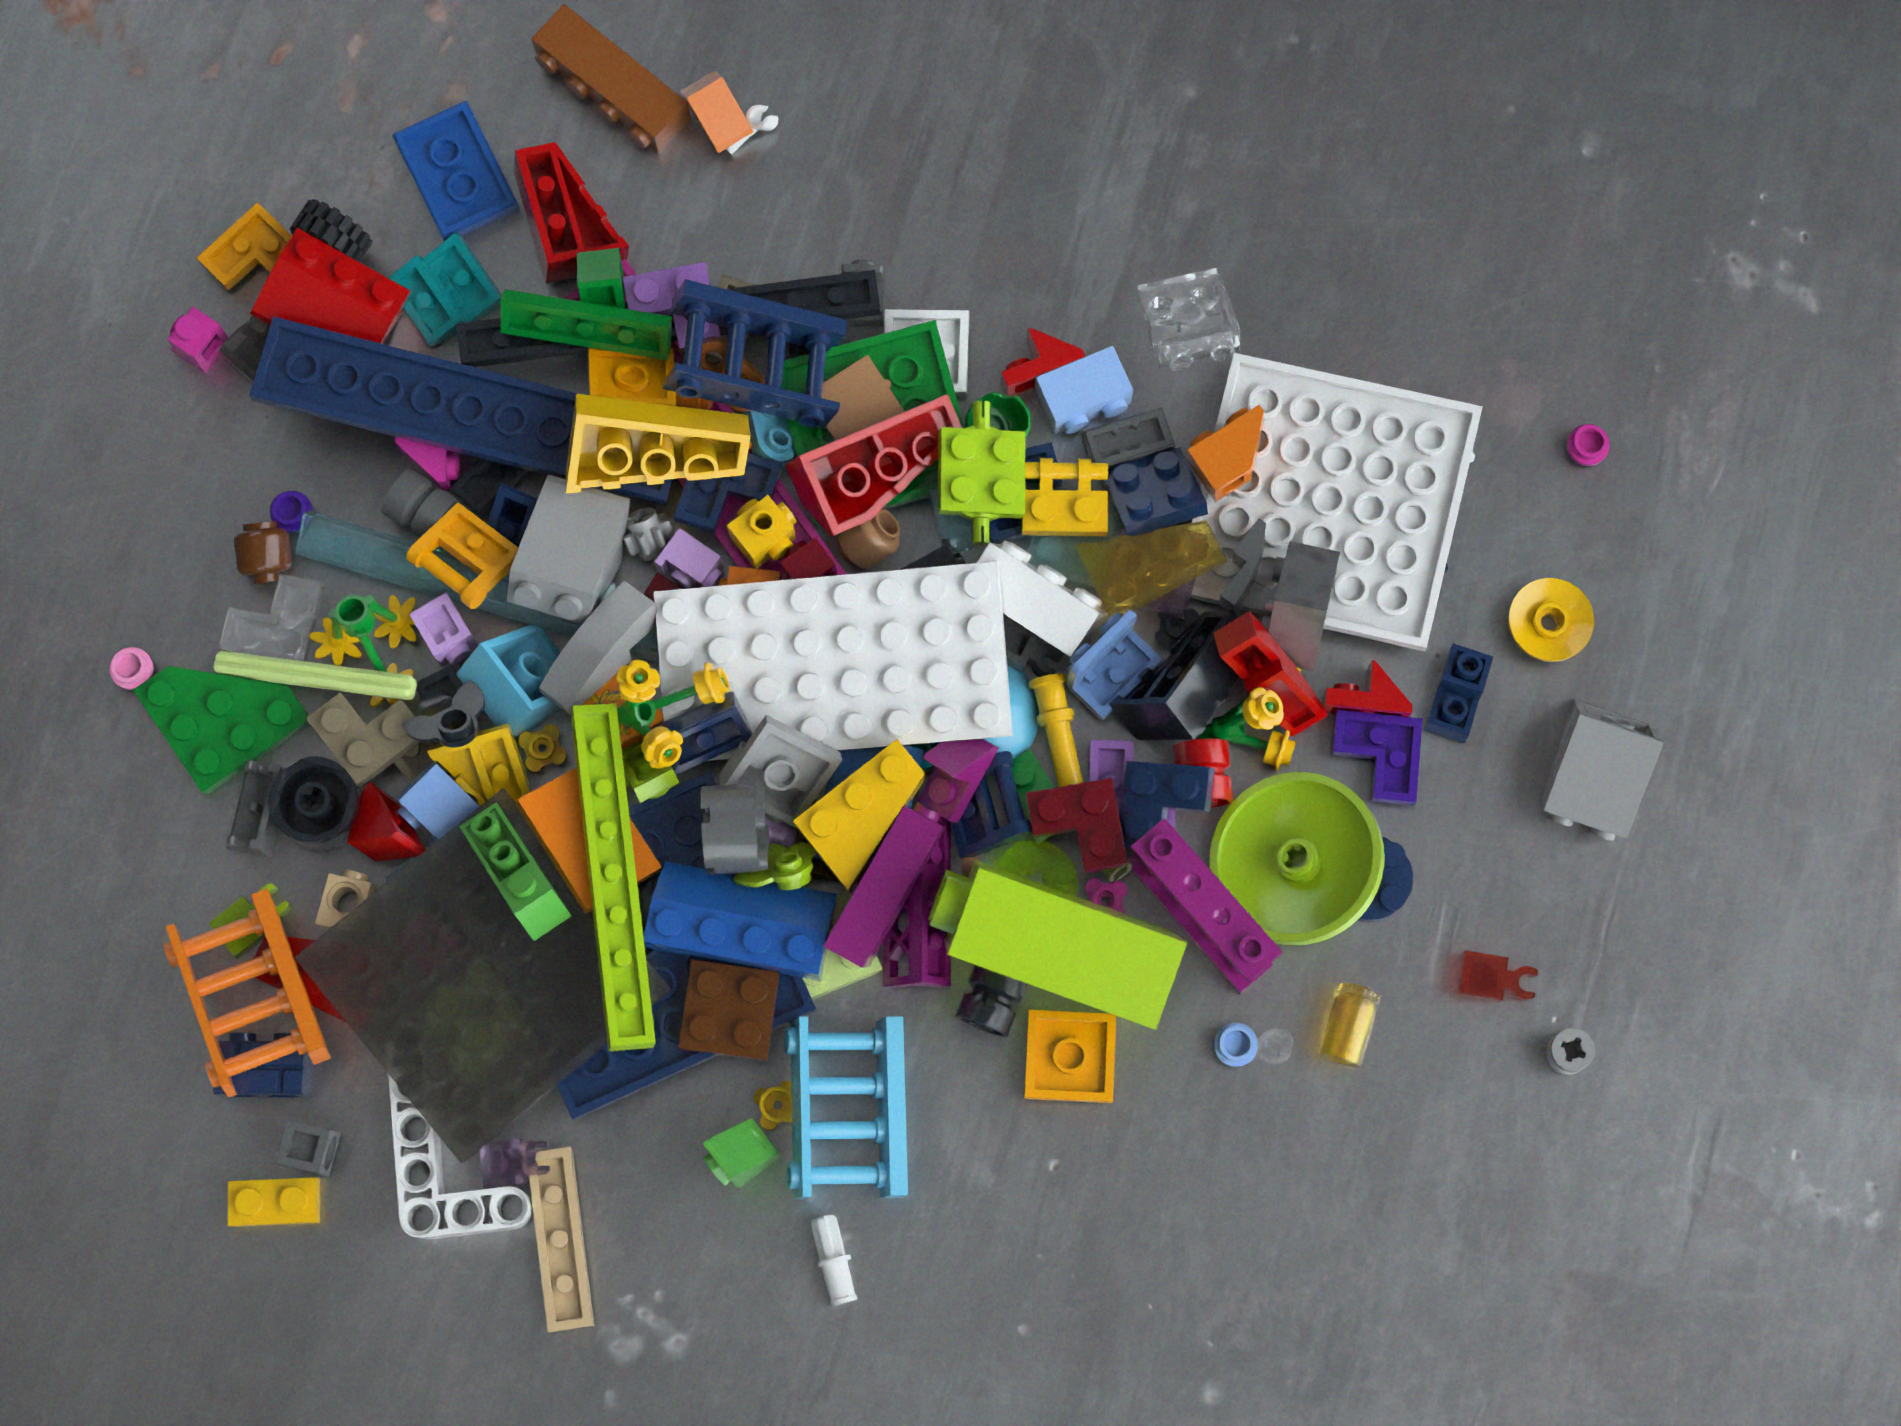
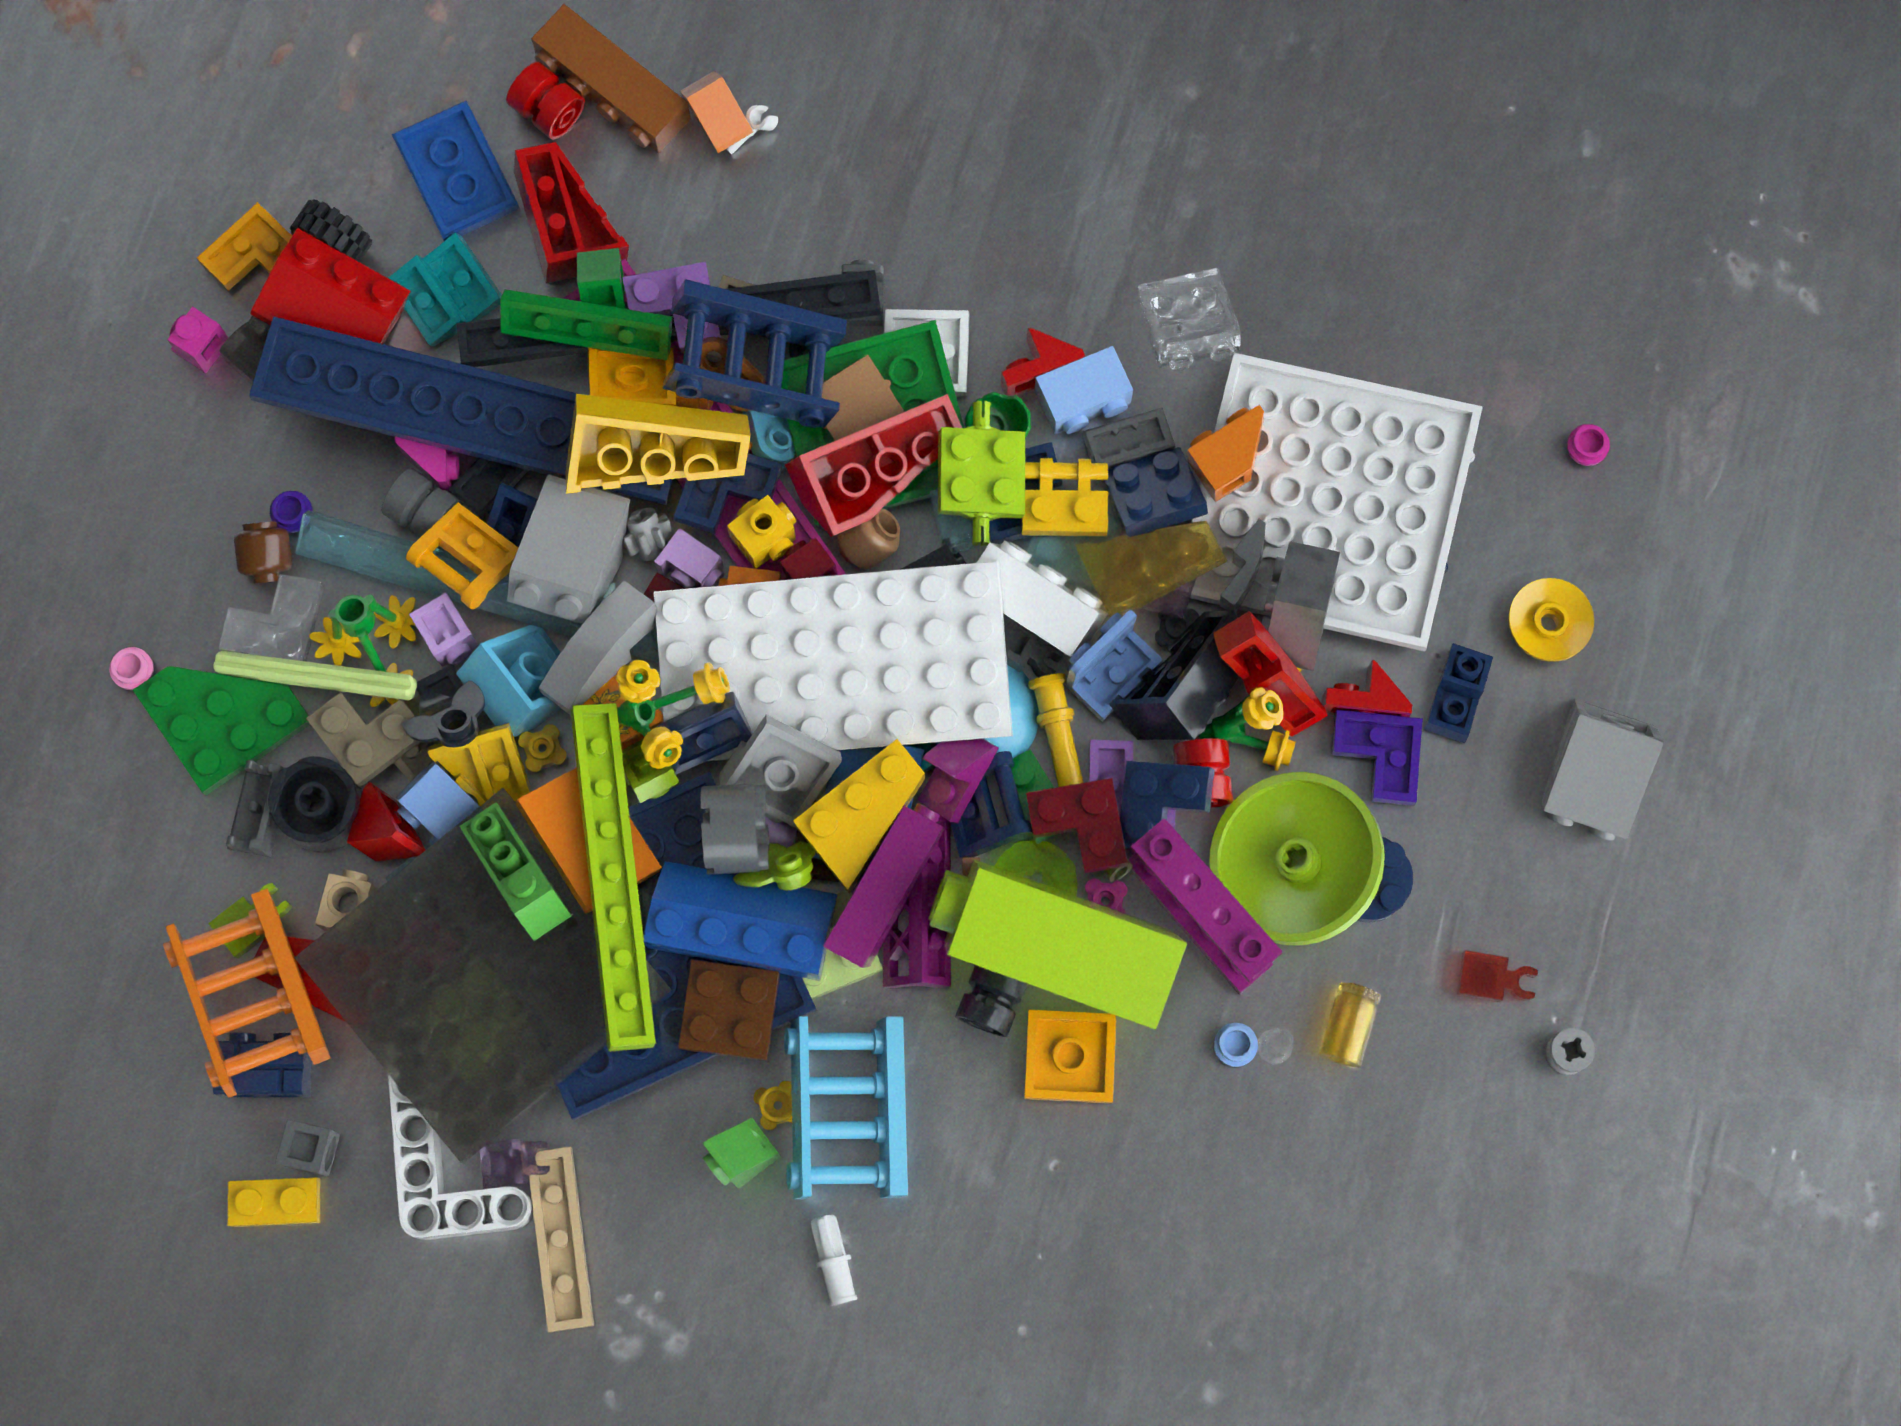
(540, 96): none -> red wheel

